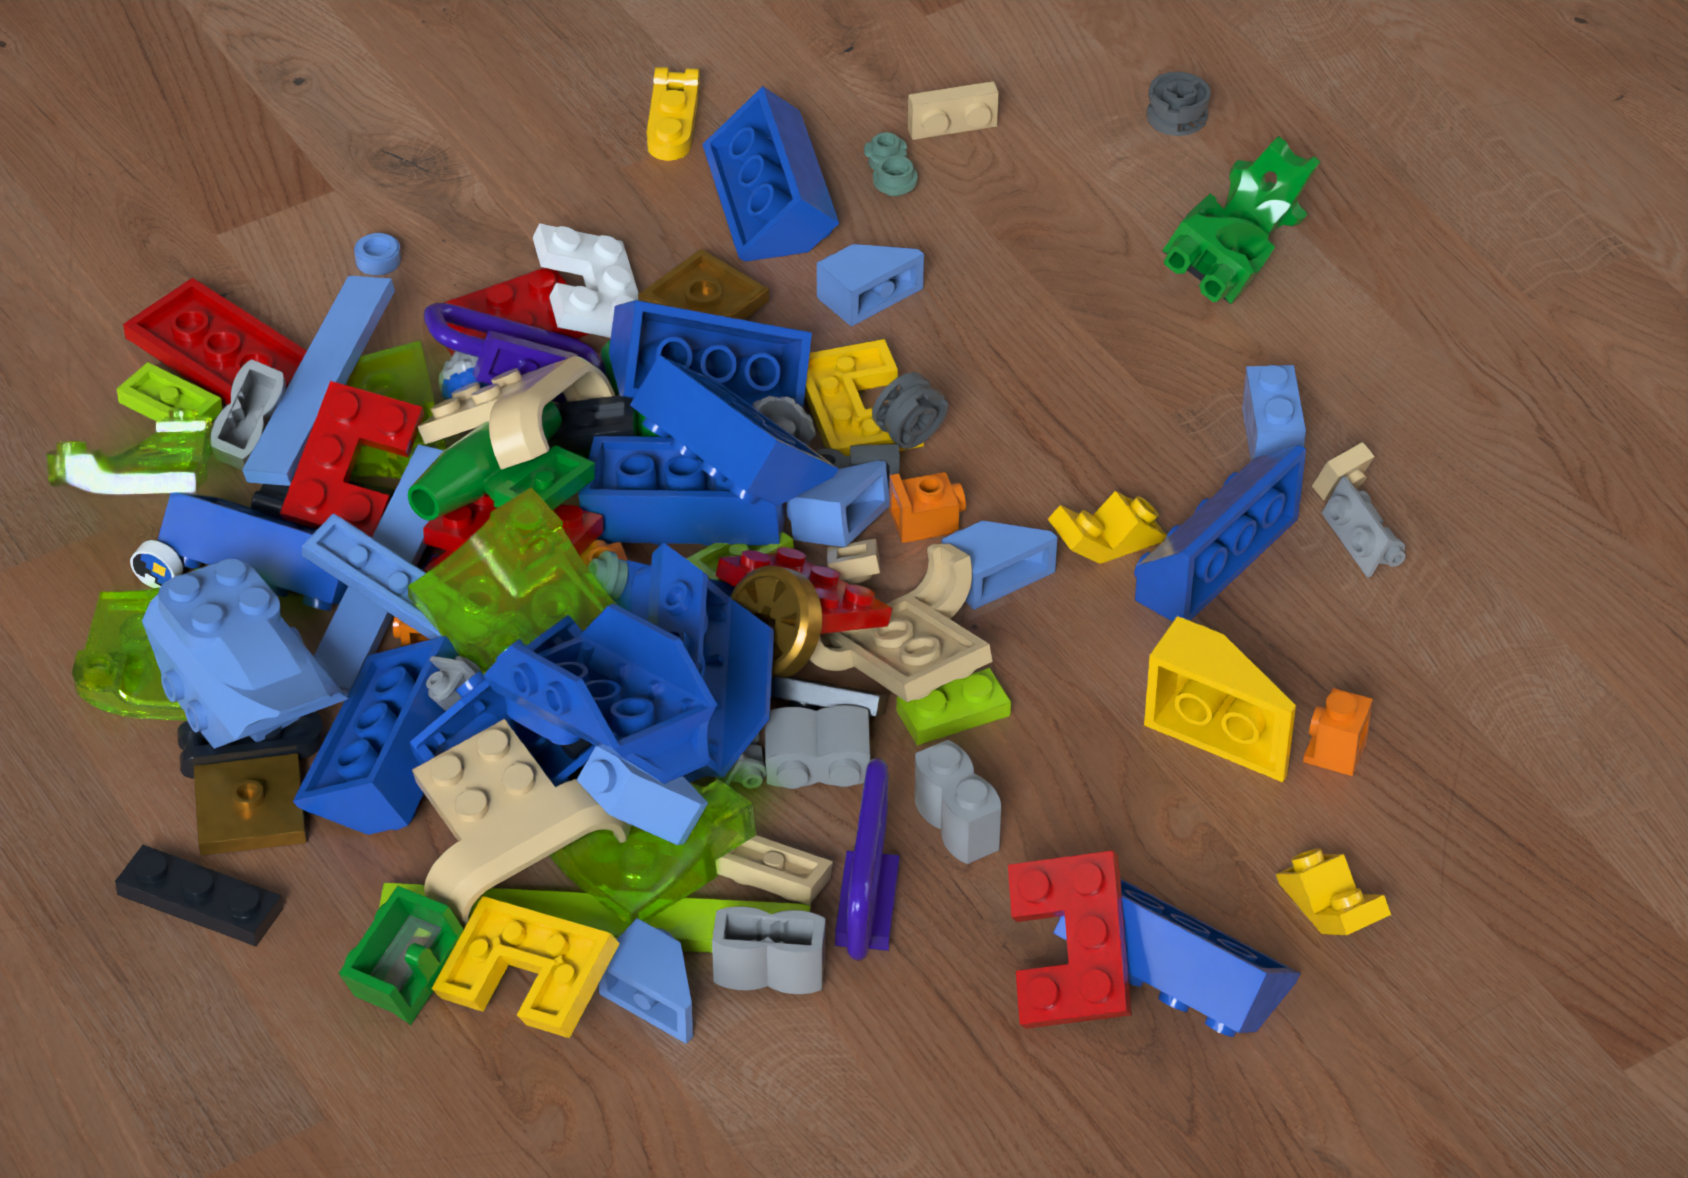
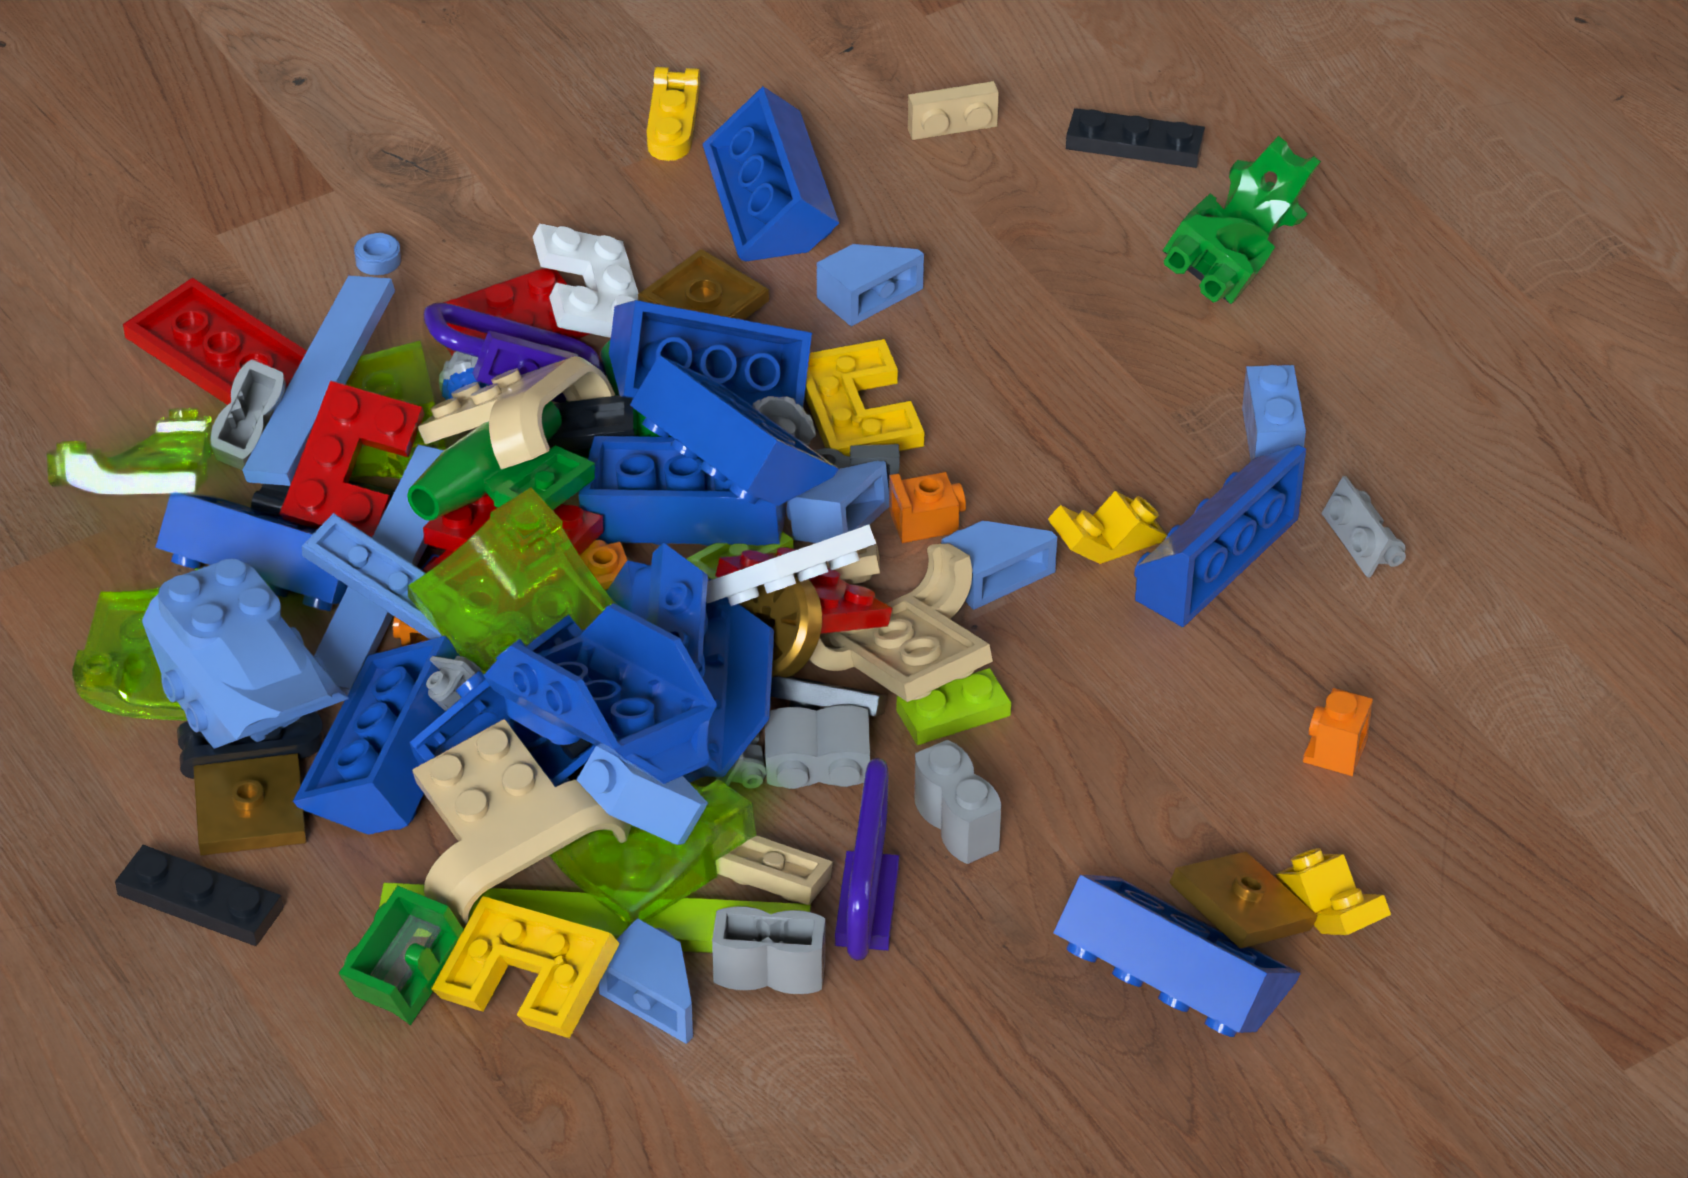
(155, 563): tile -> none
(156, 391): lime plate -> none
(610, 573): sand green plate -> none
(779, 571): none -> white plate
(884, 145): sand green plate -> none
(895, 176): sand green plate -> none
(911, 412): dark grey wheel -> none
(1096, 976): red plate -> none
(1135, 137): none -> black plate
(1178, 100): dark grey wheel -> none
(1218, 700): yellow slope -> none
(1243, 899): none -> pearl gold plate
(1350, 464): tan plate -> none

